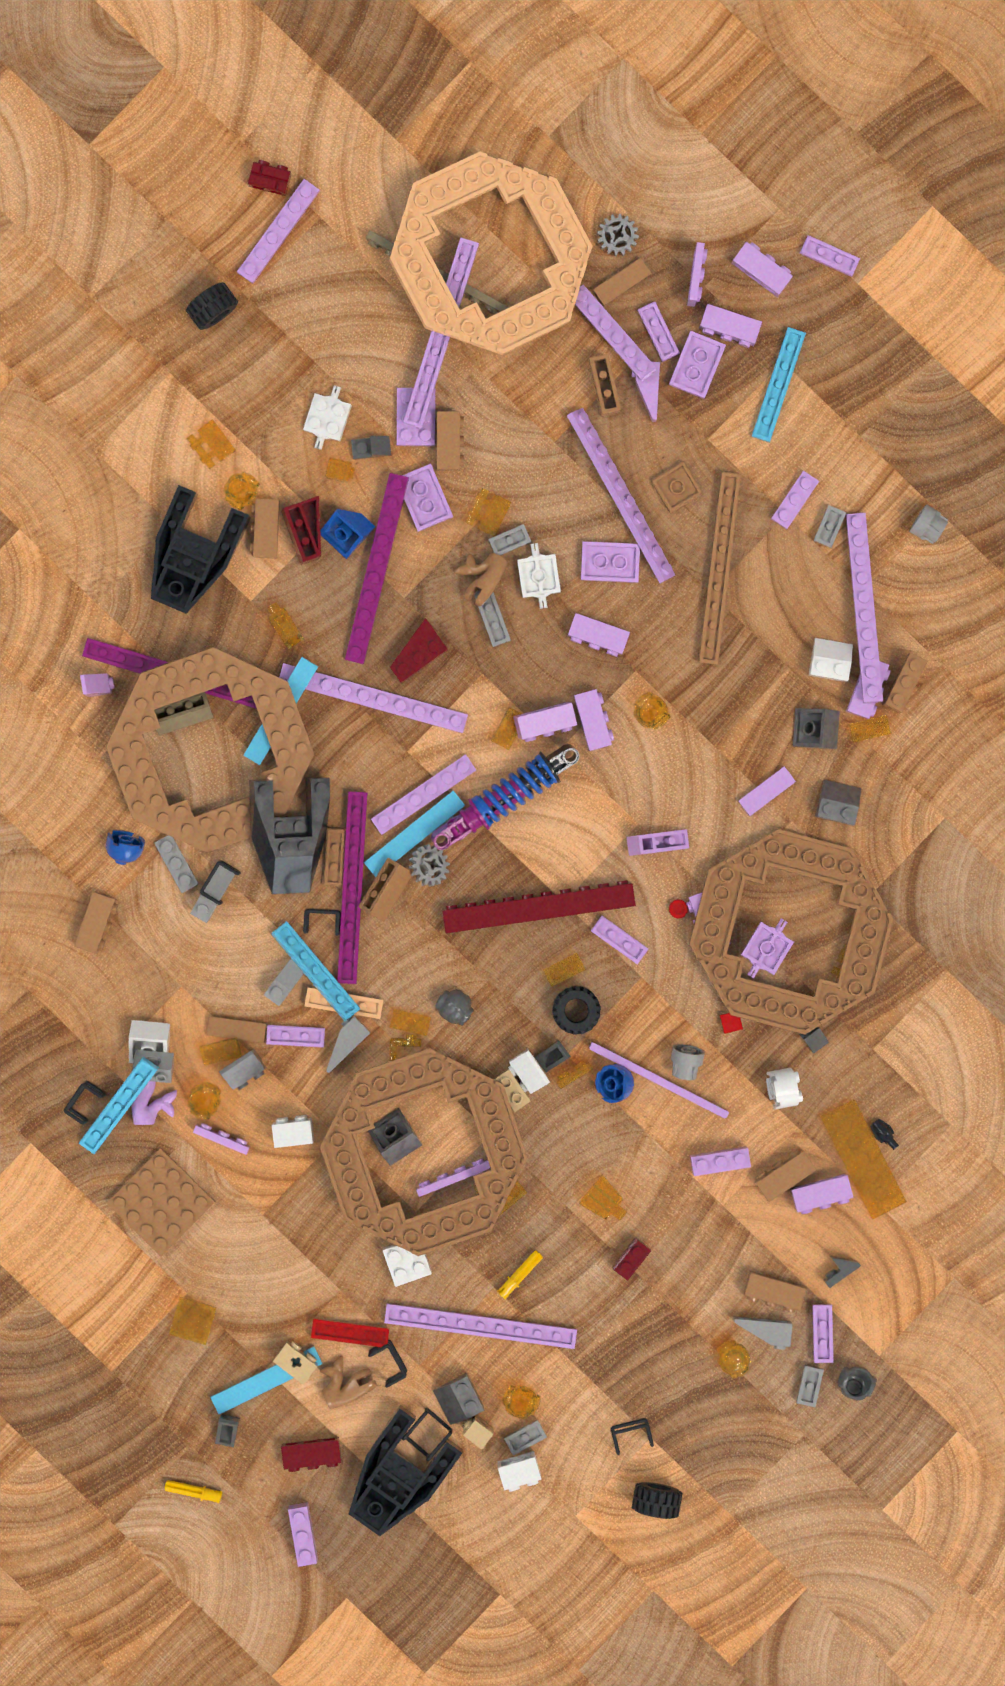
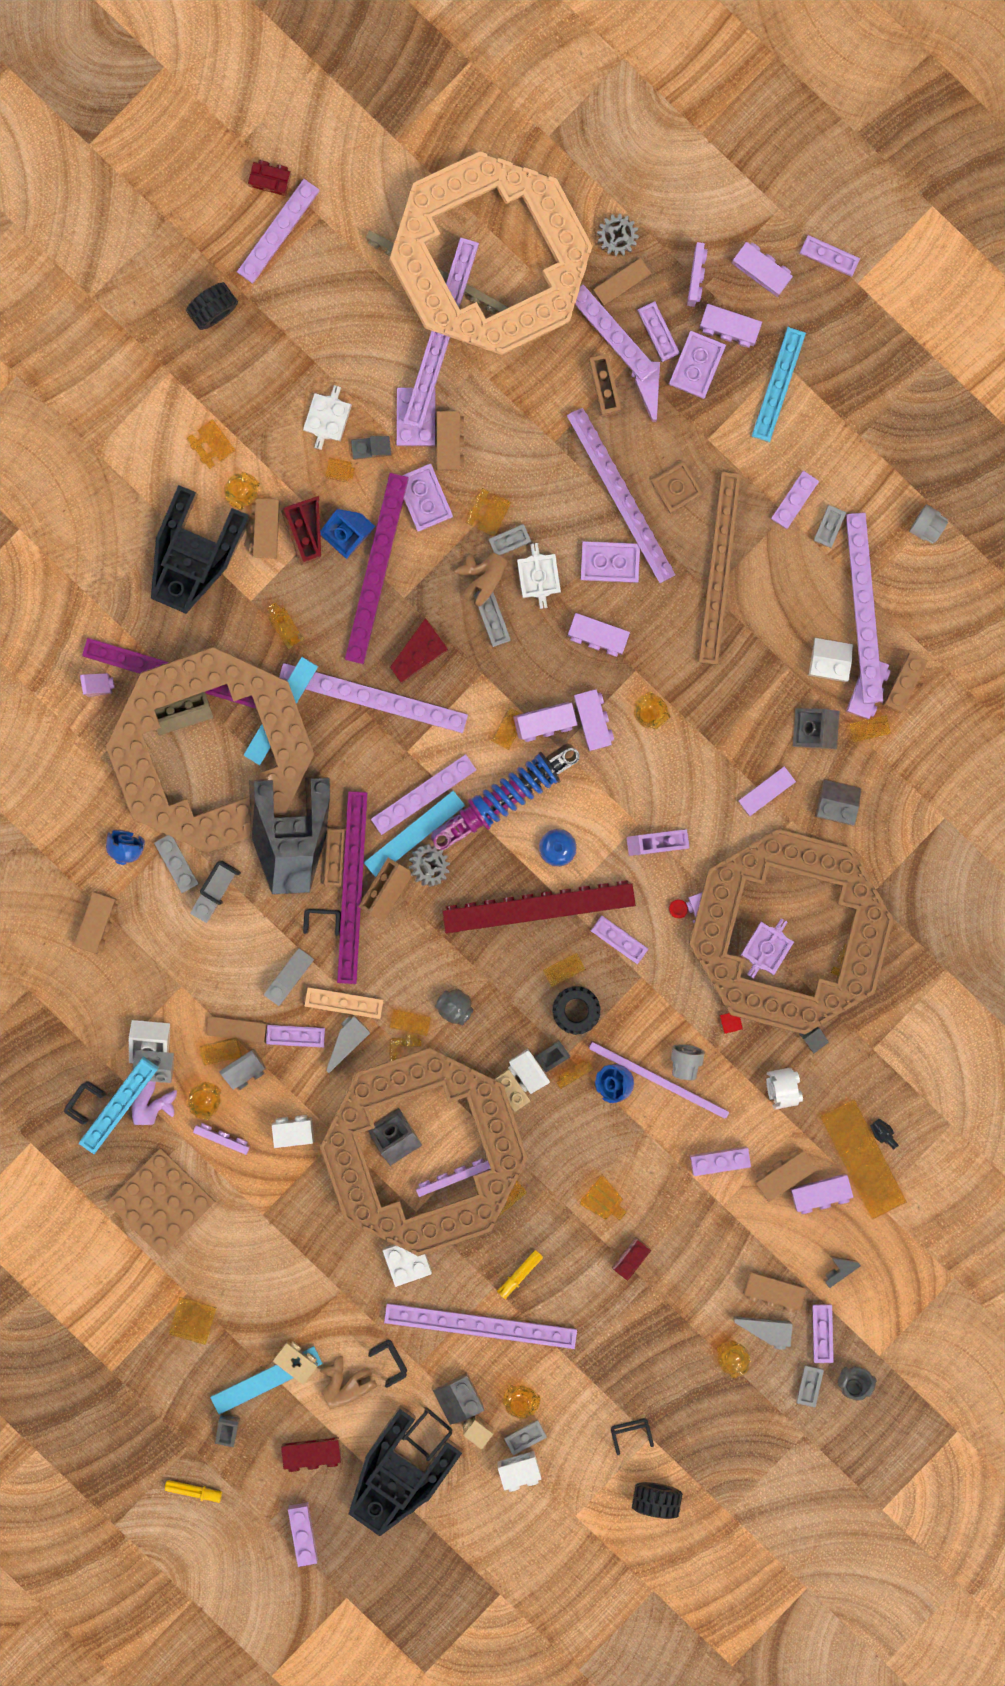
(315, 971): medium azure tile -> none
(349, 1333): red plate -> none
(557, 847): none -> blue cylinder

